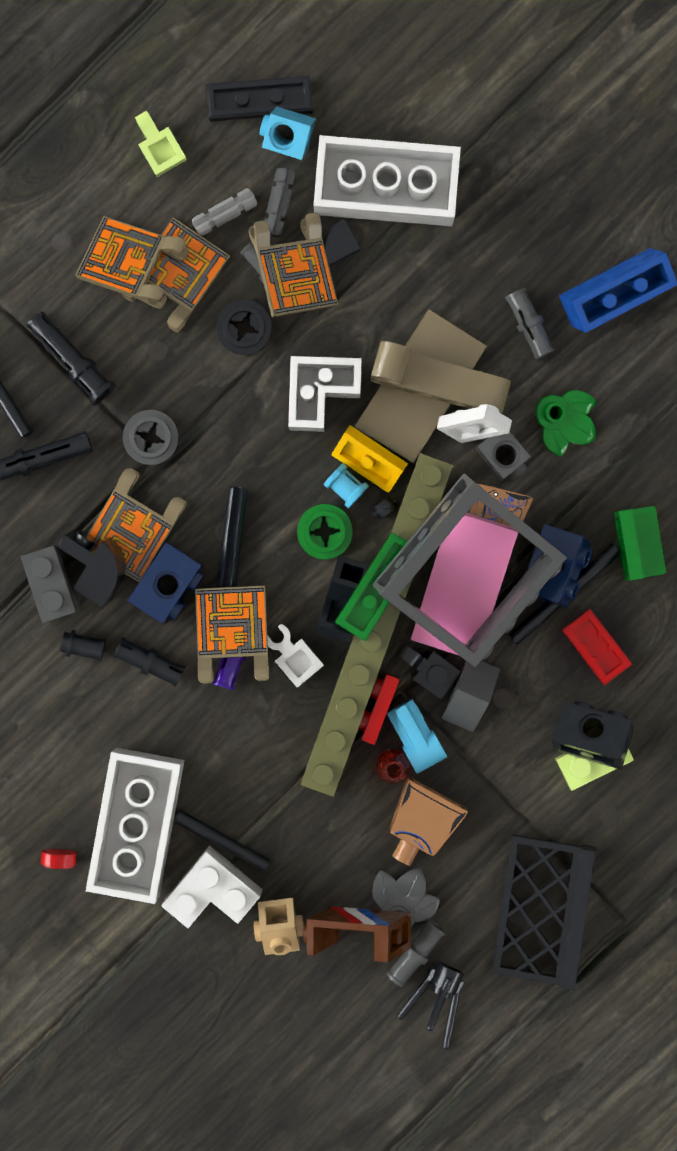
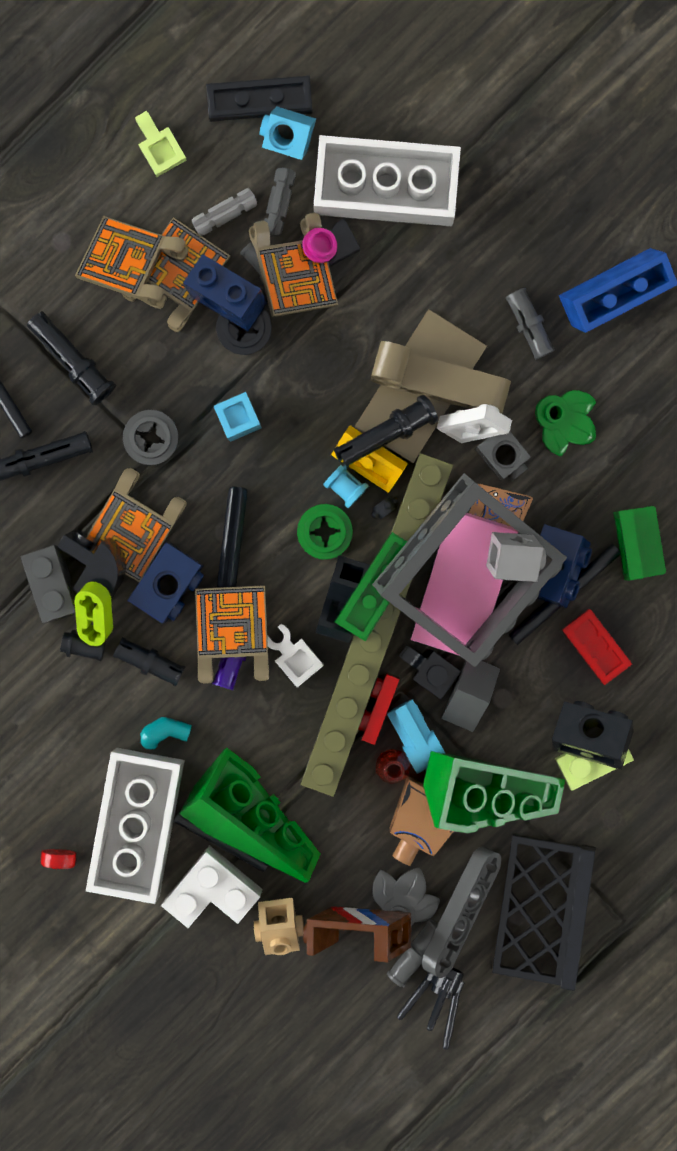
(87, 613): none -> lime beam
(163, 728): none -> teal arm
(225, 292): none -> dark blue brick
(237, 416): none -> medium azure brick
(240, 813): none -> green wedge
(313, 381): white brick -> none
(319, 245): none -> dark pink plate
(401, 424): none -> black pin
(461, 912): none -> dark grey beam
(481, 794): none -> green wedge
(515, 557): none -> light grey brick

